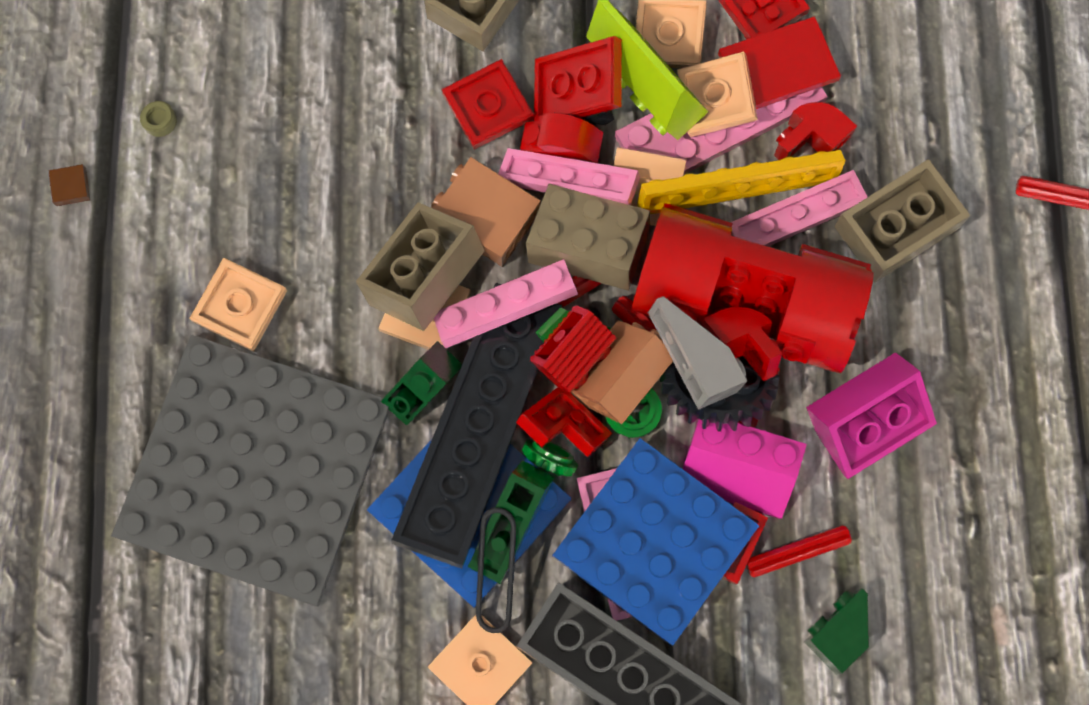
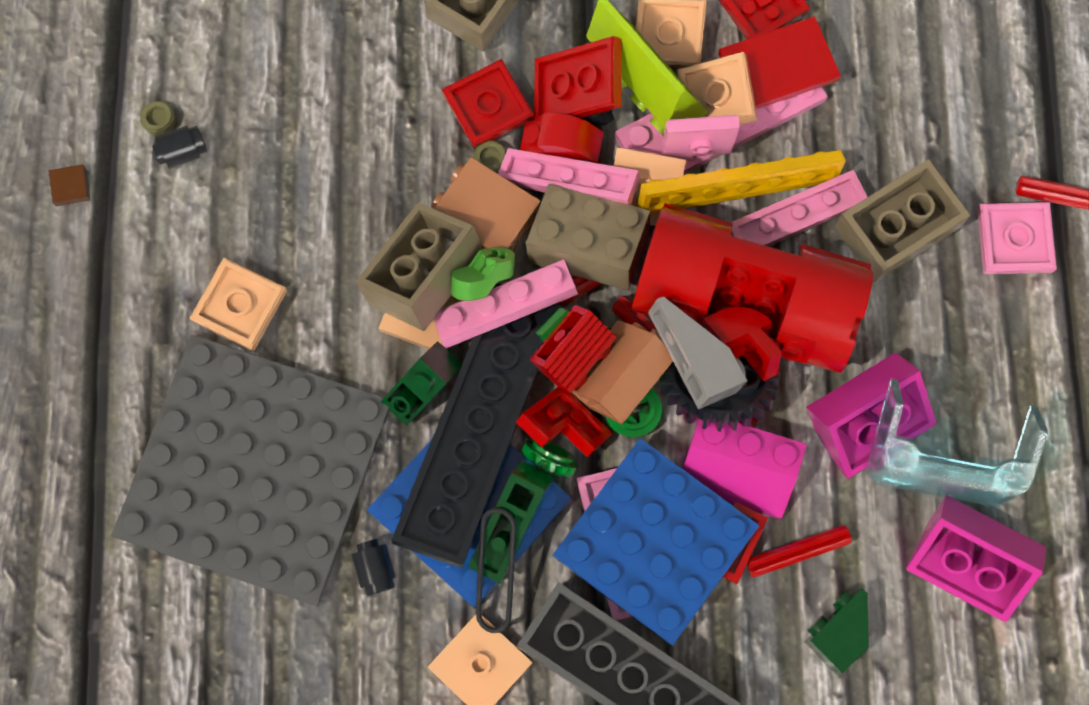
(179, 146): none -> black brick
(373, 567): none -> black brick
(482, 273): none -> bright green piece
(490, 155): none -> olive tile
(700, 136): none -> bright pink plate
(815, 124): red brick -> none
(900, 465): none -> clear light blue windscreen
(977, 559): none -> dark pink slope
(1016, 238): none -> bright pink plate

